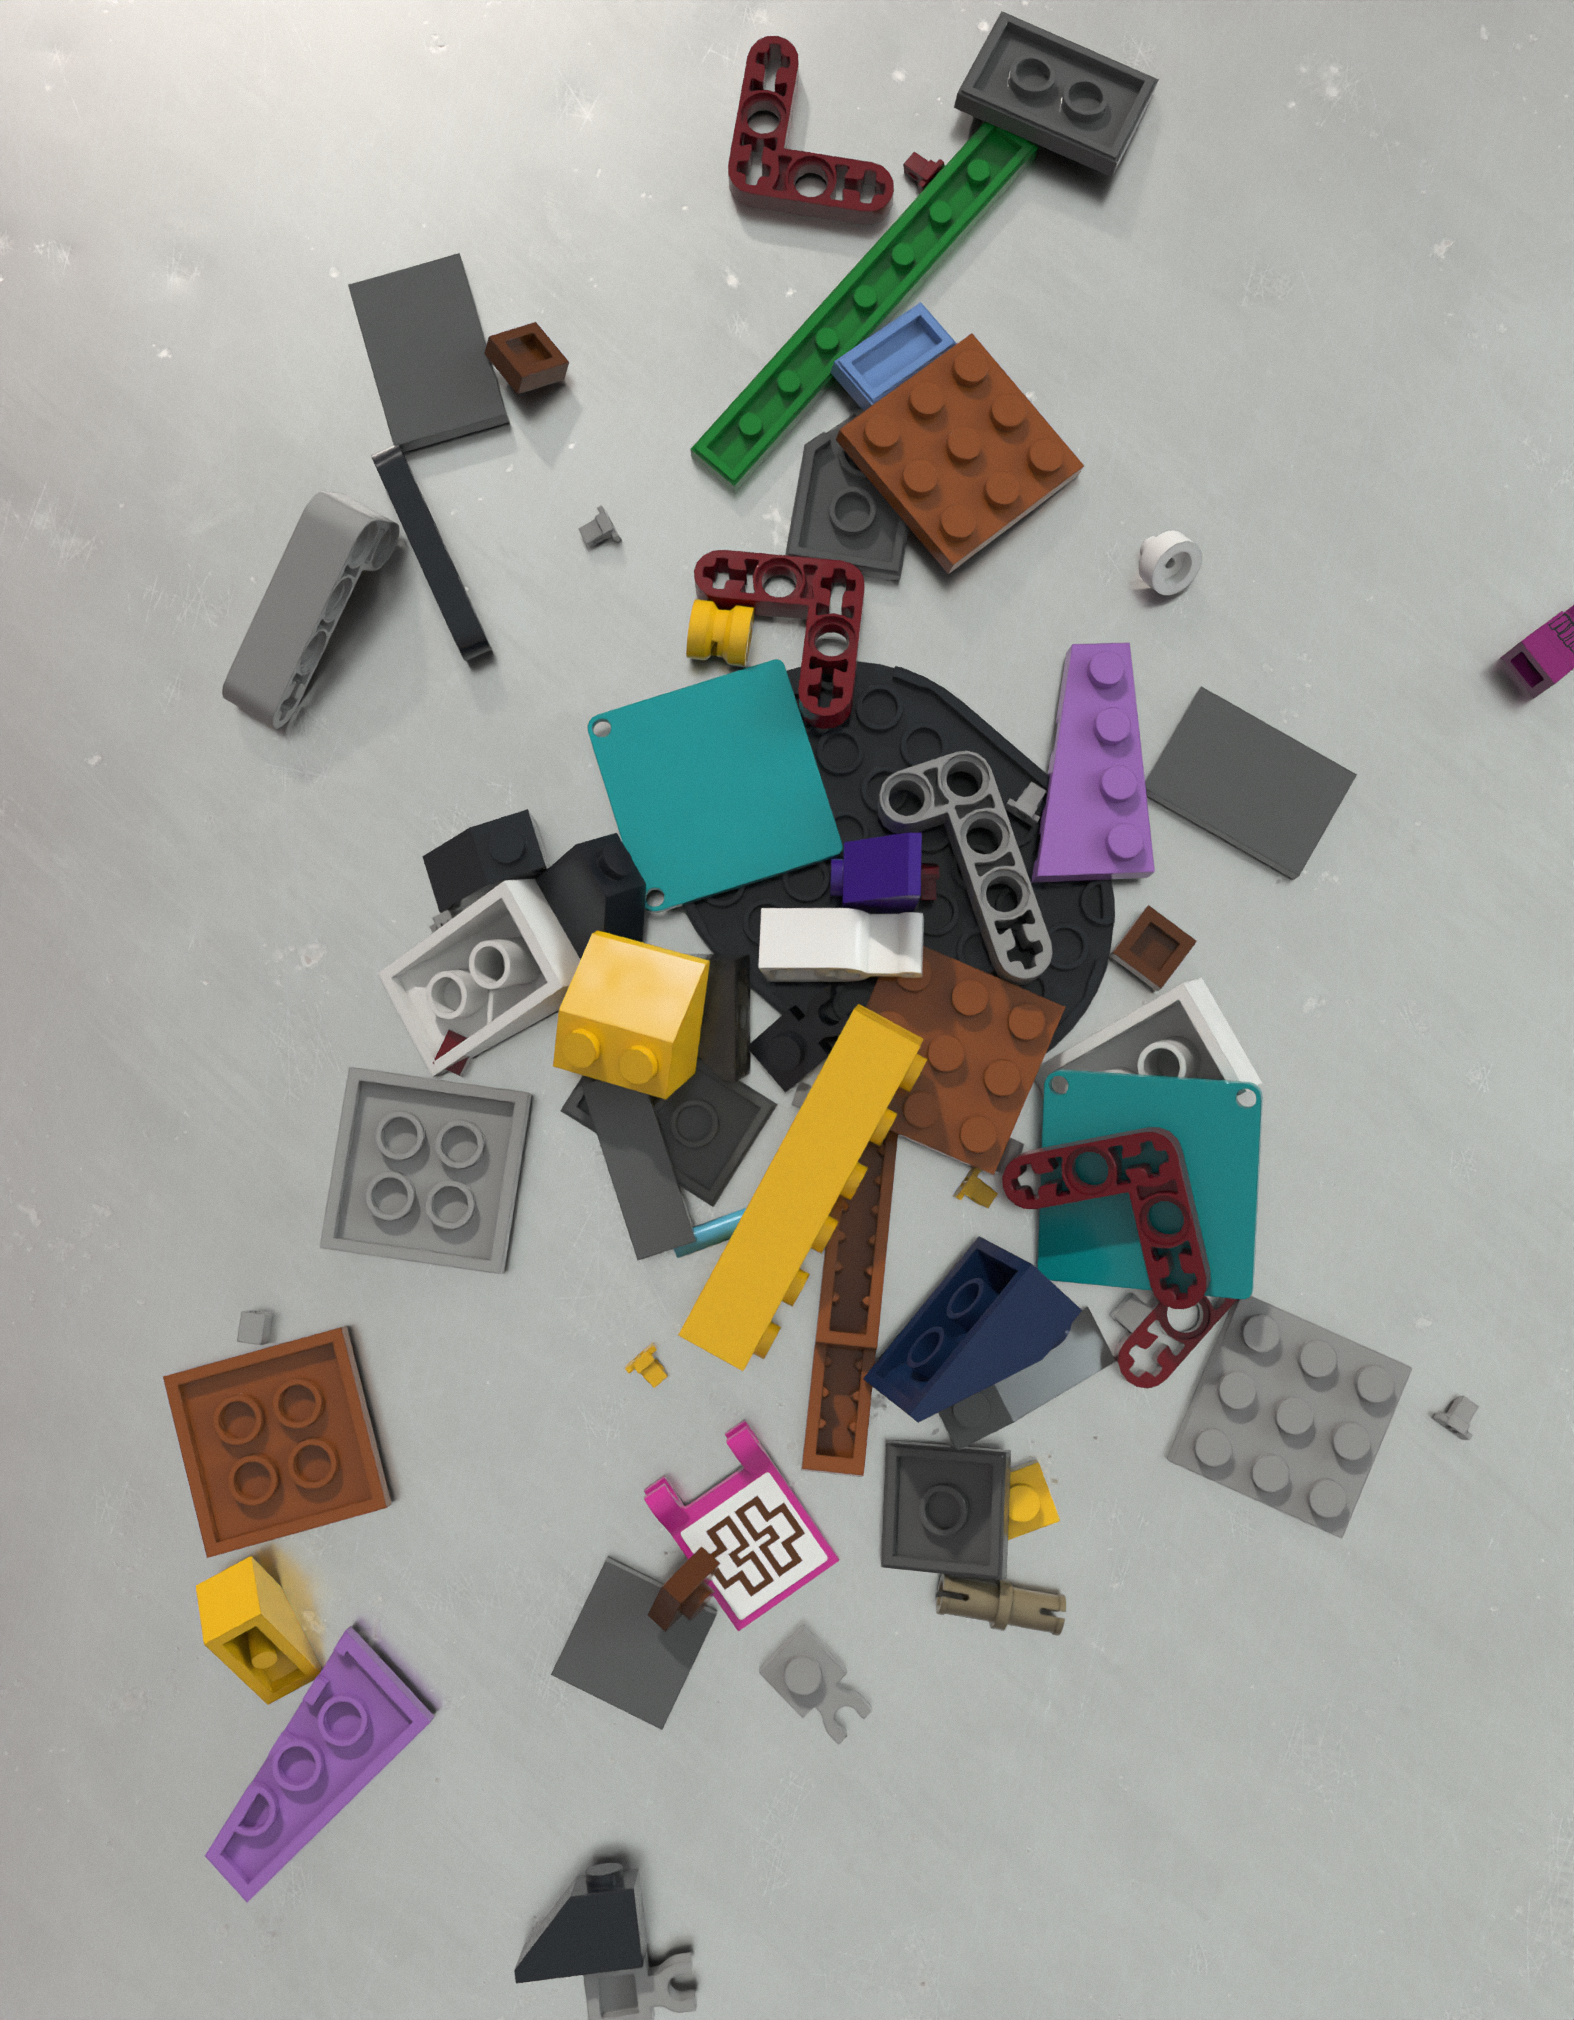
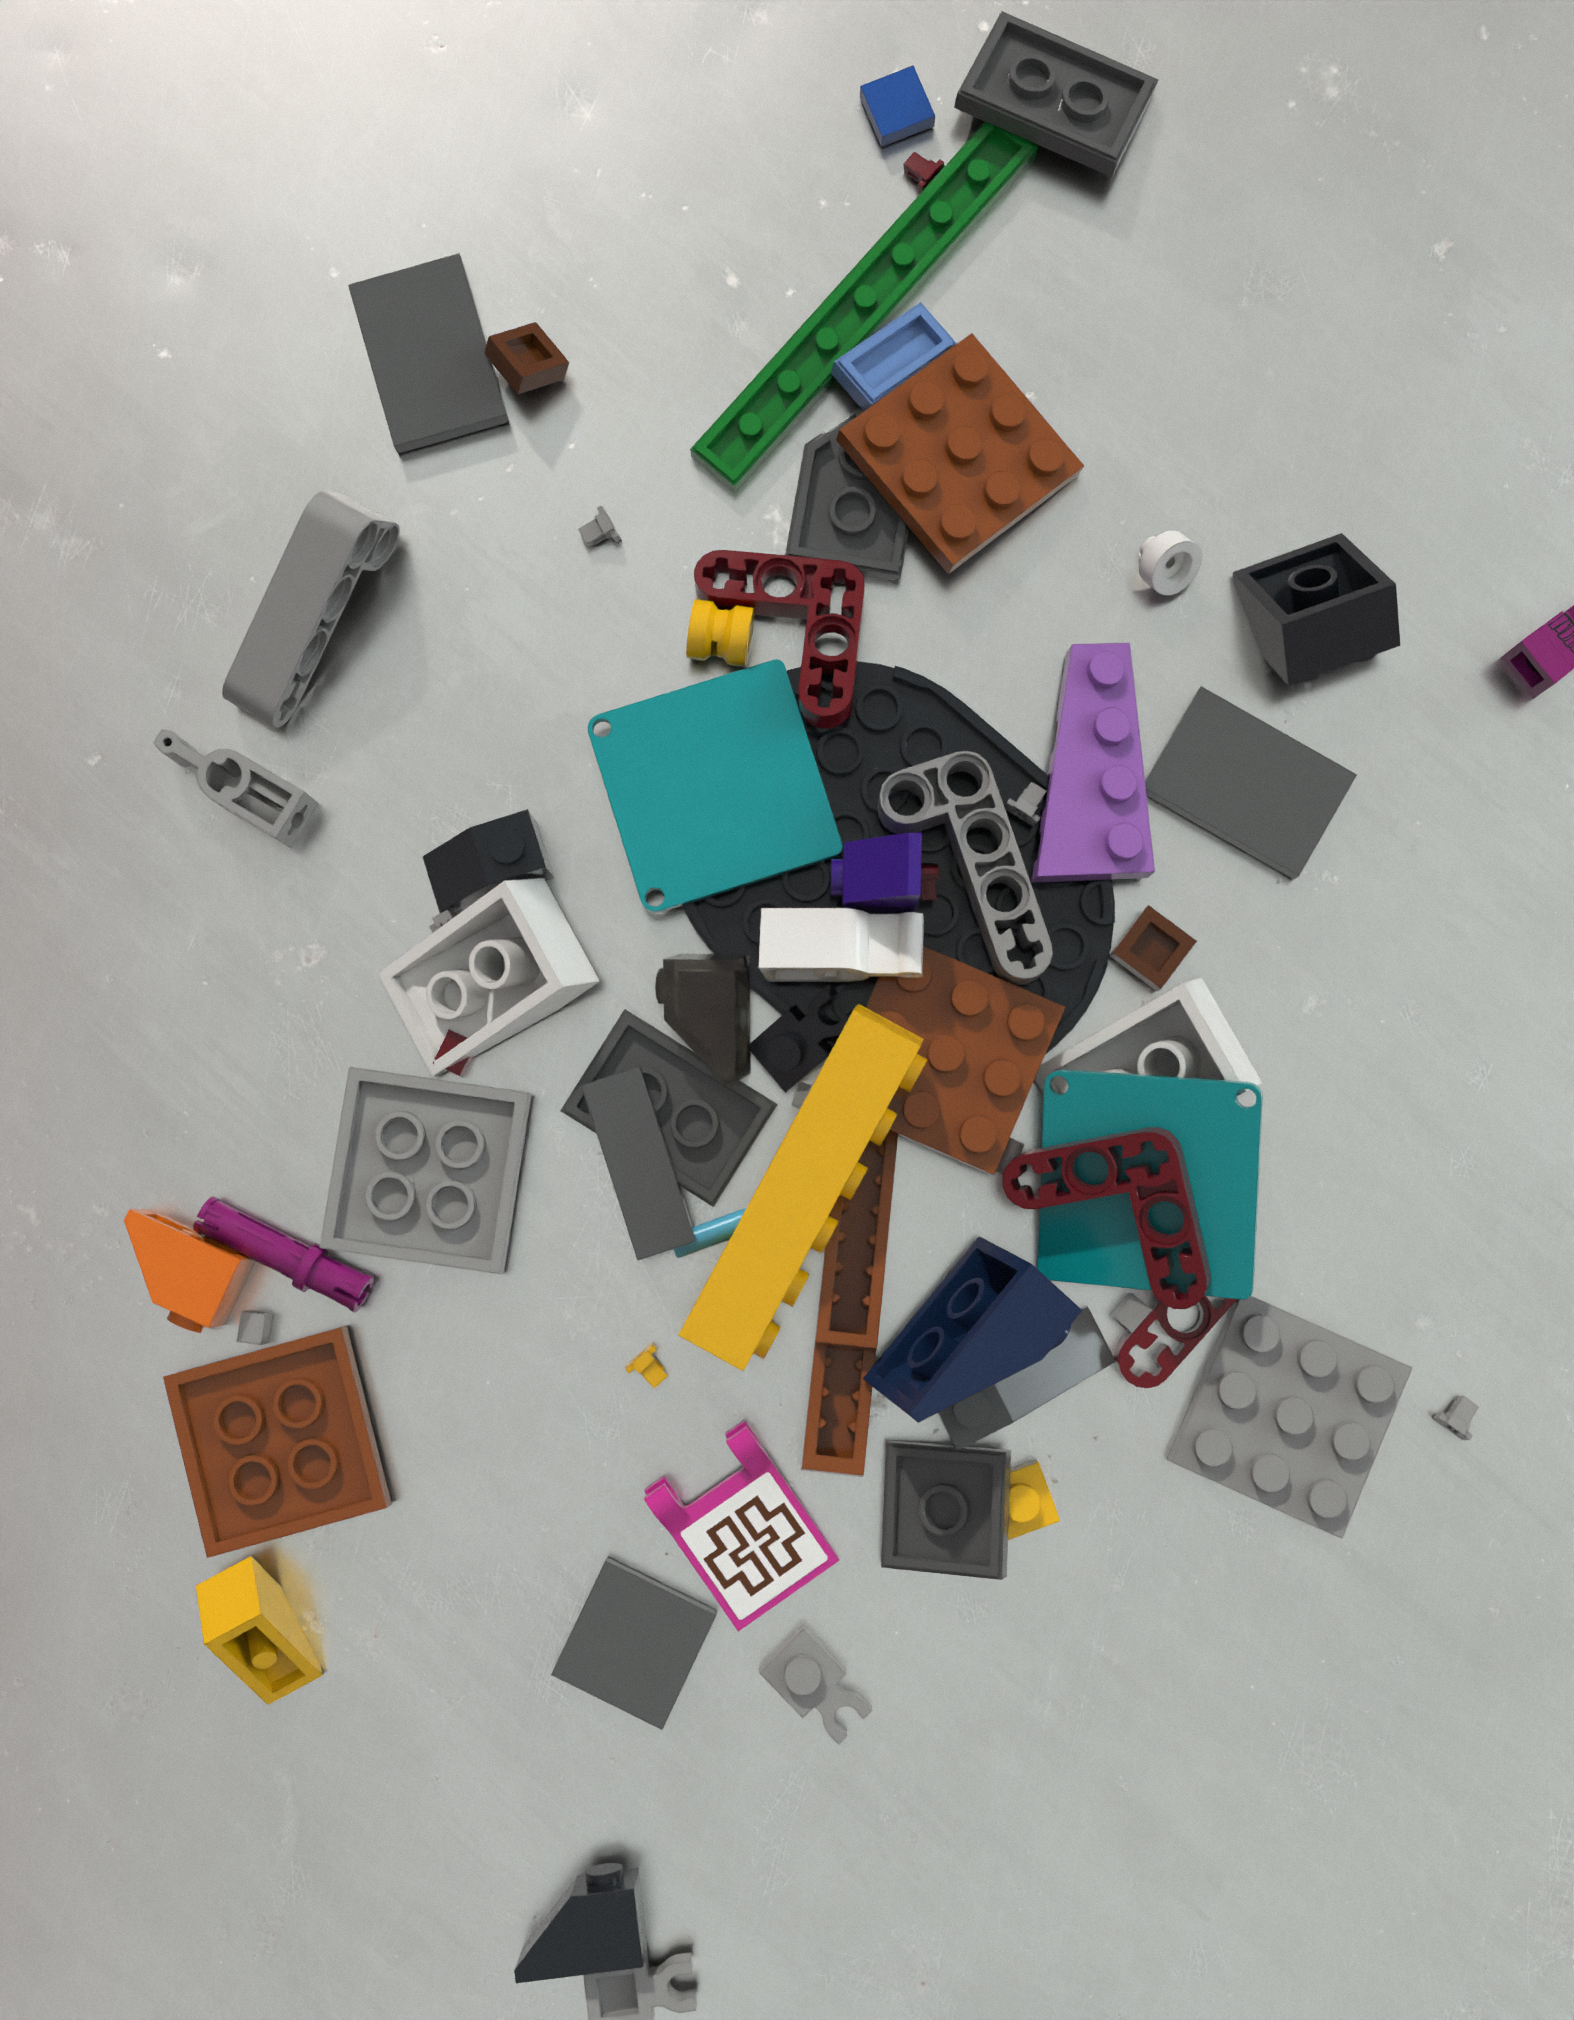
(186, 1270): none -> orange slope
(247, 797): none -> light grey piece
(303, 1264): none -> magenta pin
(333, 1746): medium lavender wing -> none
(431, 552): black beam -> none
(596, 890): black slope -> none
(632, 1015): yellow slope -> none
(685, 1591): reddish brown plate -> none
(784, 166): dark red beam -> none
(897, 106): none -> blue tile
(975, 1189): yellow piece -> none
(1001, 1604): dark tan pin -> none
(1319, 608): none -> black slope

